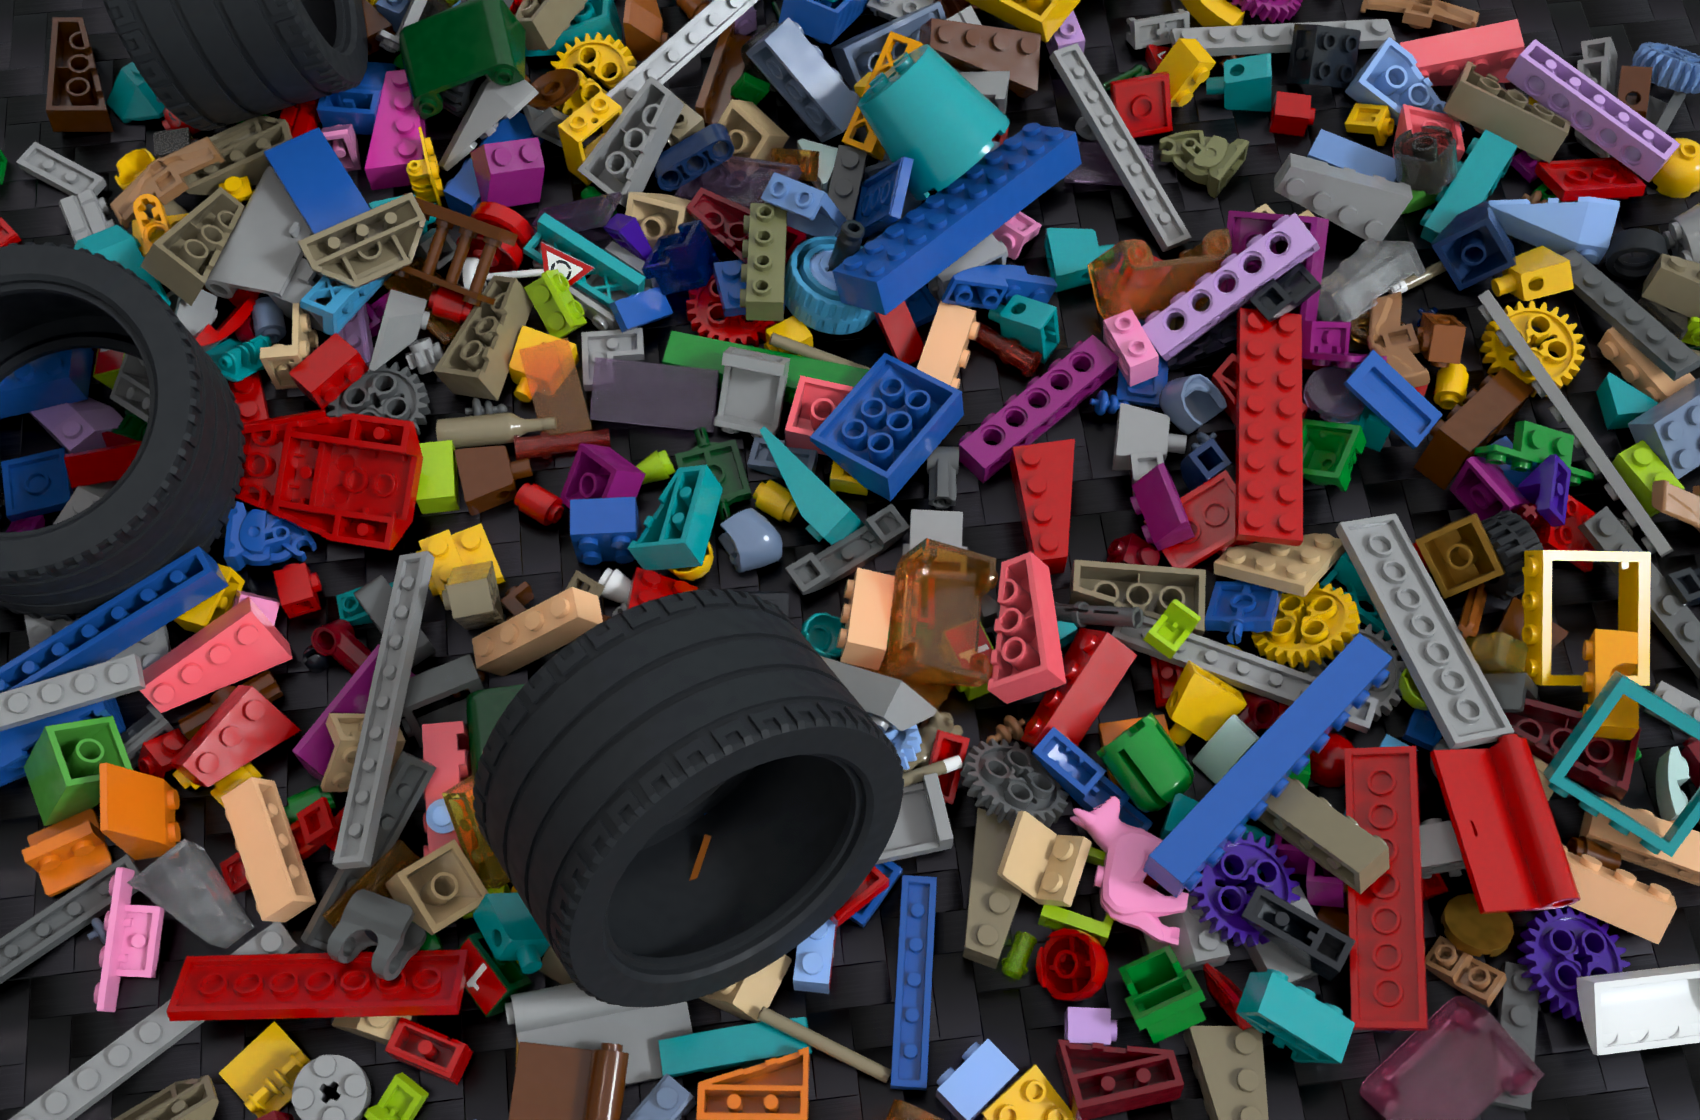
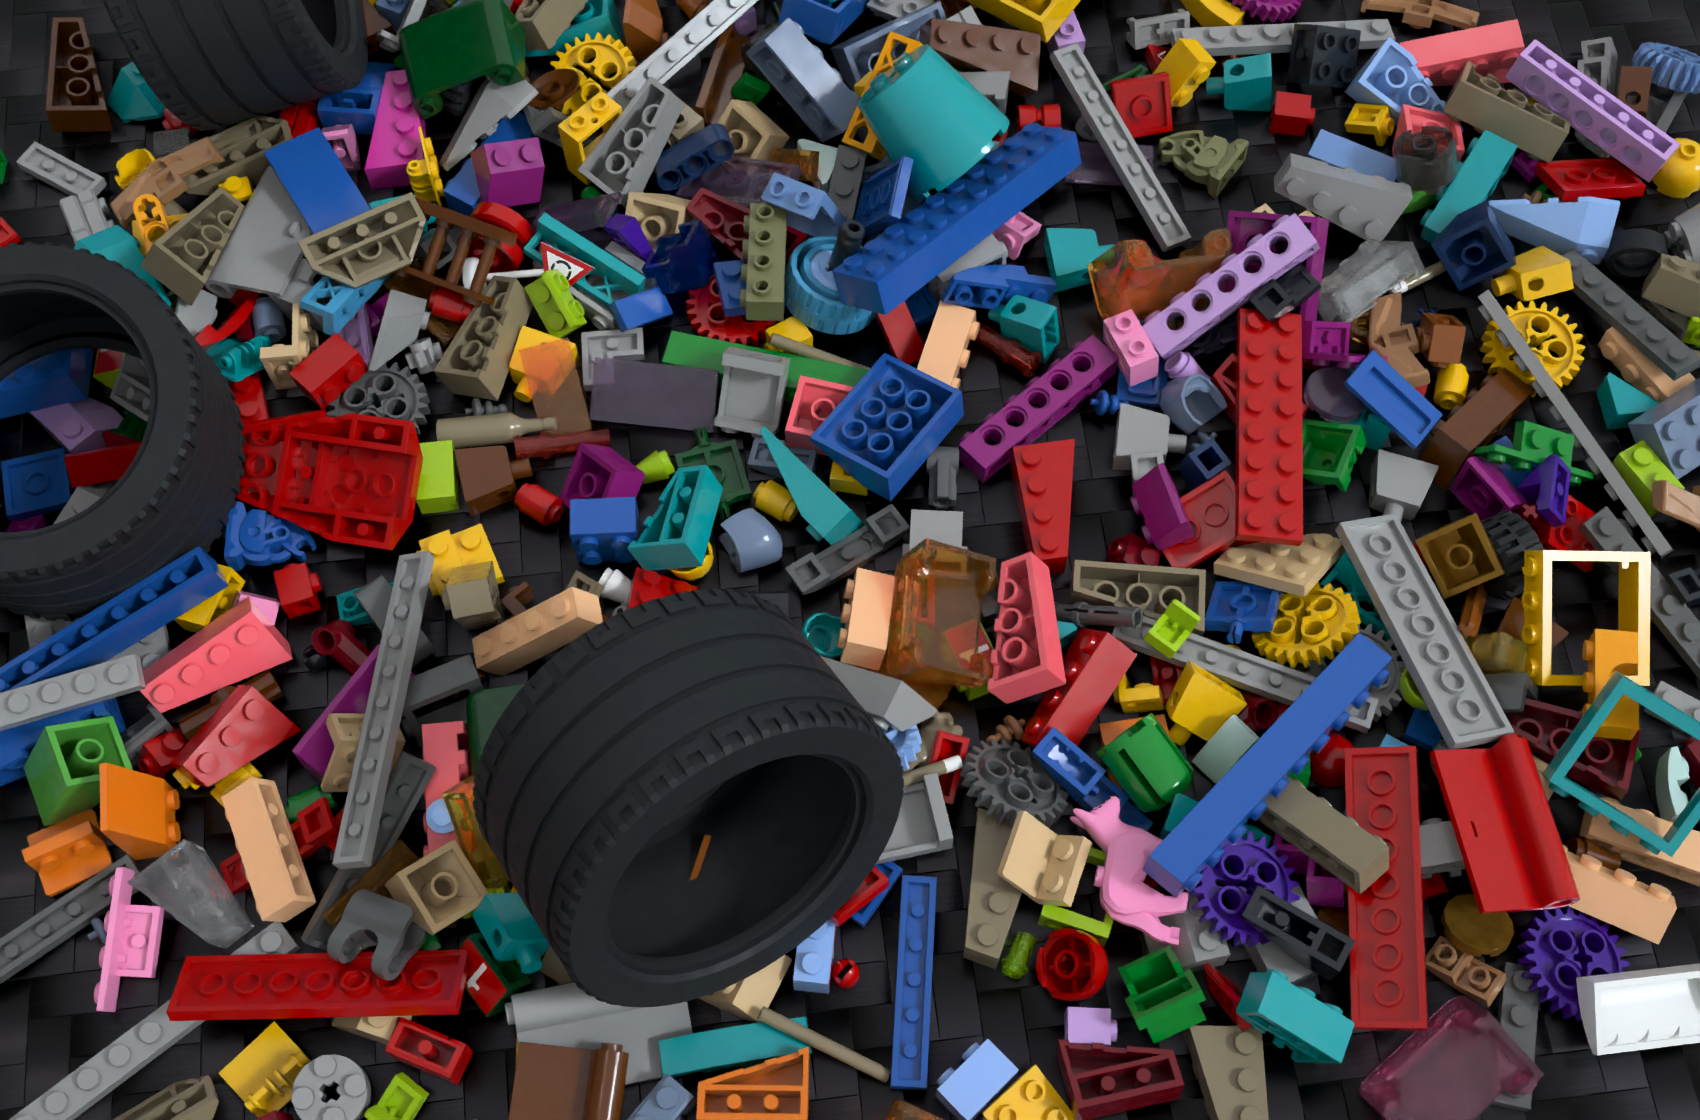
(850, 978): none -> red hinge
(1047, 115): none -> red wheel
(1141, 698): none -> yellow bracket
(1182, 365): none -> lavender cone
(1399, 484): none -> light grey torso

